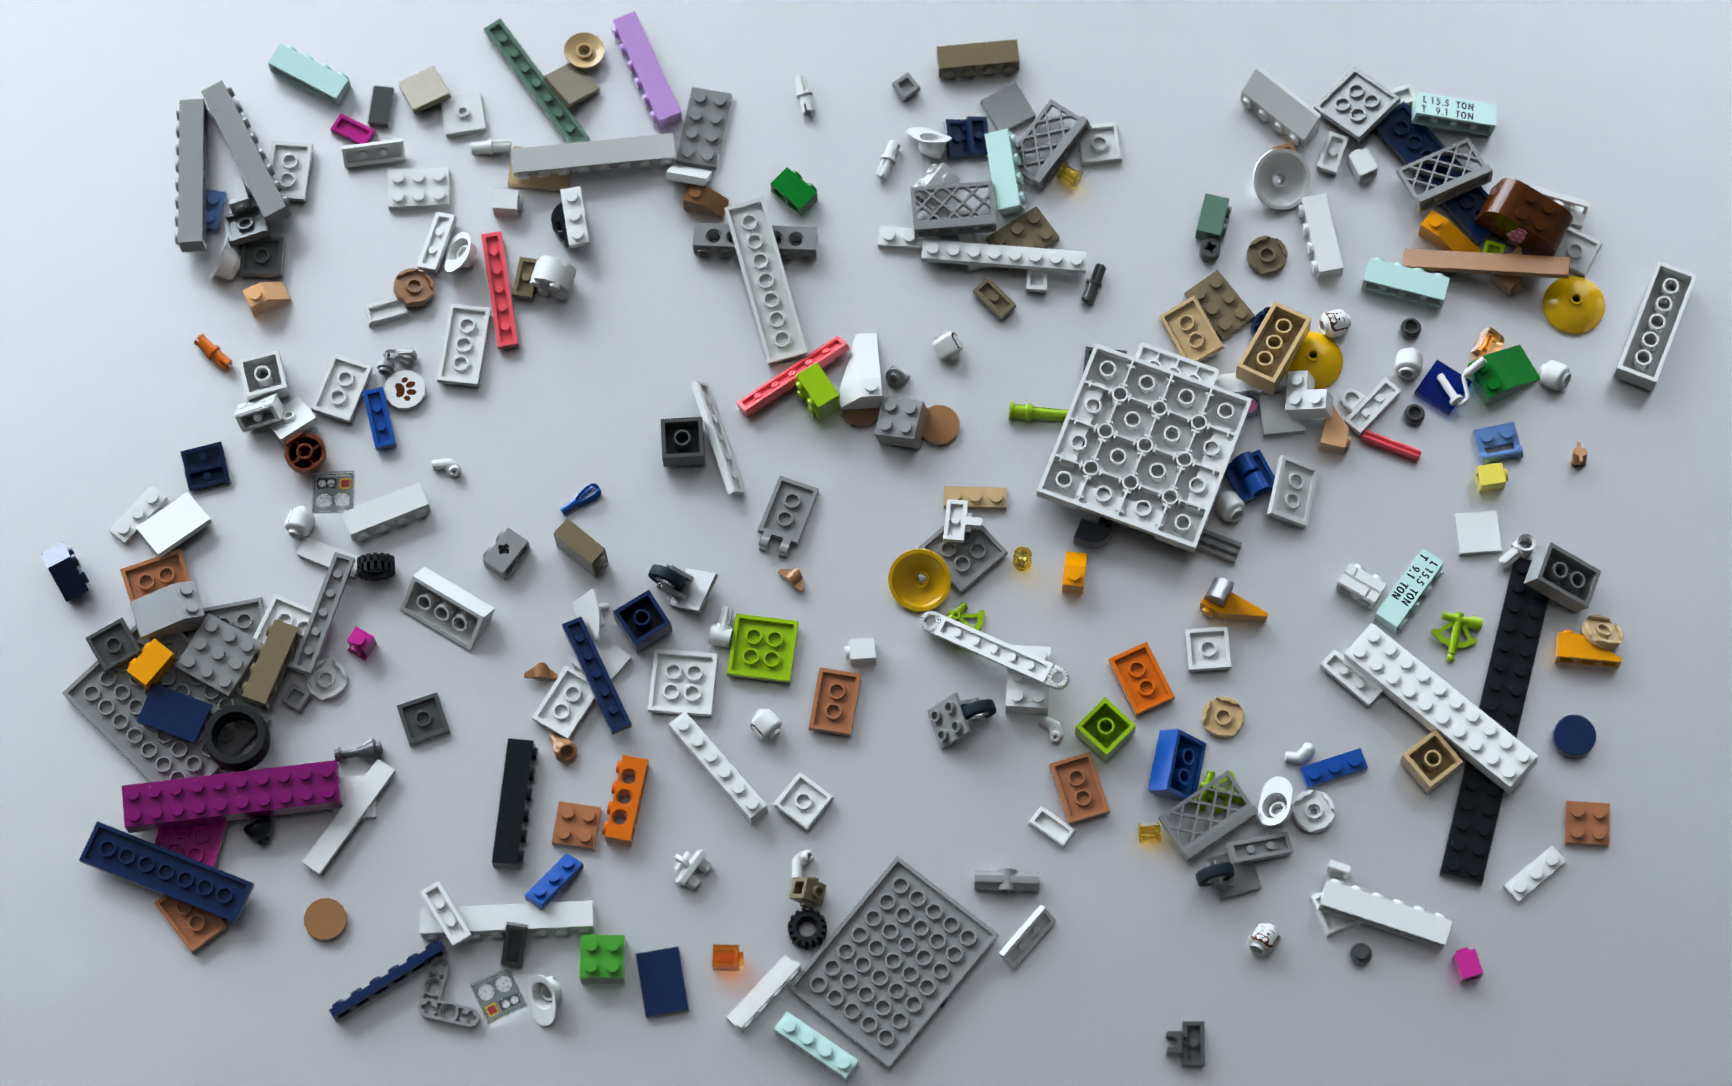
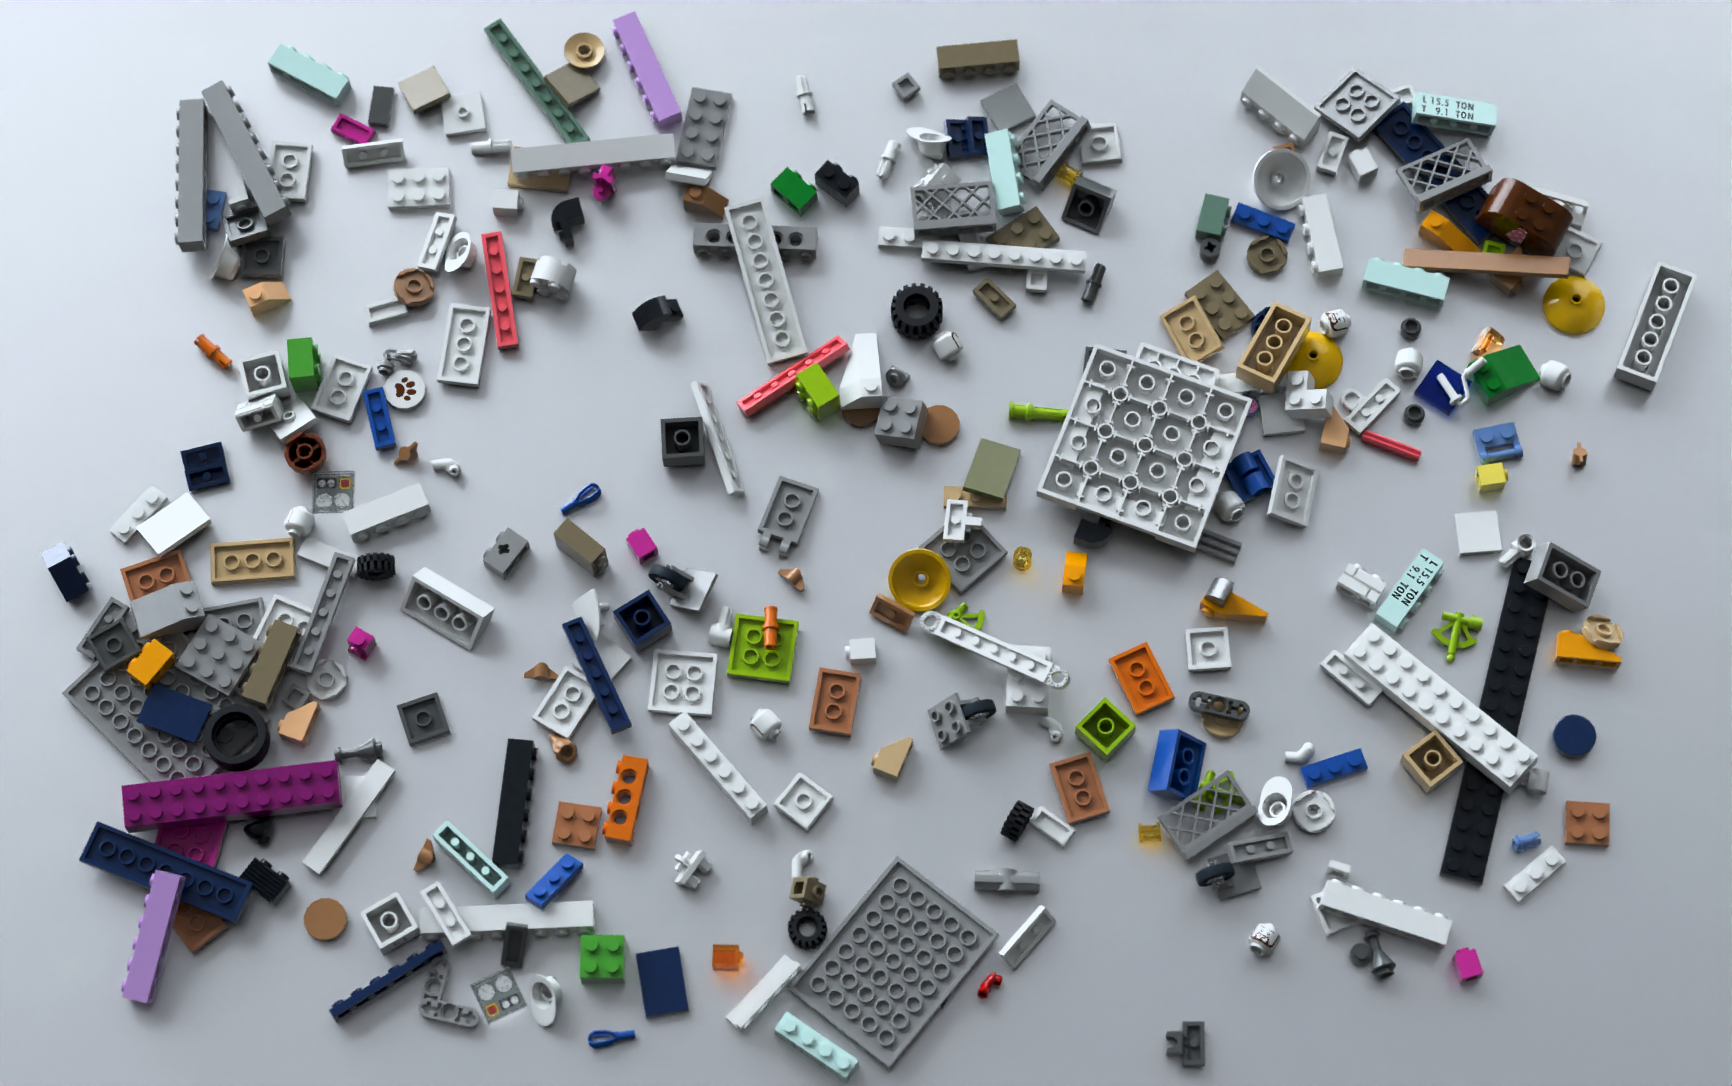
(111, 612): none -> light grey plate
(153, 936): none -> lavender brick
(253, 561): none -> tan tile
(266, 882): none -> black brick
(299, 723): none -> light nougat slope
(304, 364): none -> bright green brick
(390, 923): none -> white brick
(407, 453): none -> medium nougat piece
(425, 857): none -> medium nougat piece
(471, 859): none -> light aqua brick
(574, 217): white plate -> none
(604, 183): none -> dark pink hips
(617, 1036): none -> blue piece
(641, 545): none -> dark pink brick
(655, 312): none -> black brick
(770, 628): none -> orange pin
(837, 183): none -> black brick
(892, 613): none -> medium nougat plate
(892, 759): none -> tan slope
(916, 326): none -> black tyre
(985, 987): none -> red arm
(991, 470): none -> olive tile
(1017, 821): none -> black tyre
(1088, 204): none -> dark grey slope
(1215, 698): none -> dark grey beam
(1262, 223): none -> blue plate
(1381, 963): none -> dark grey piece
(1522, 842): none -> medium blue pin
(1536, 781): none -> white axle

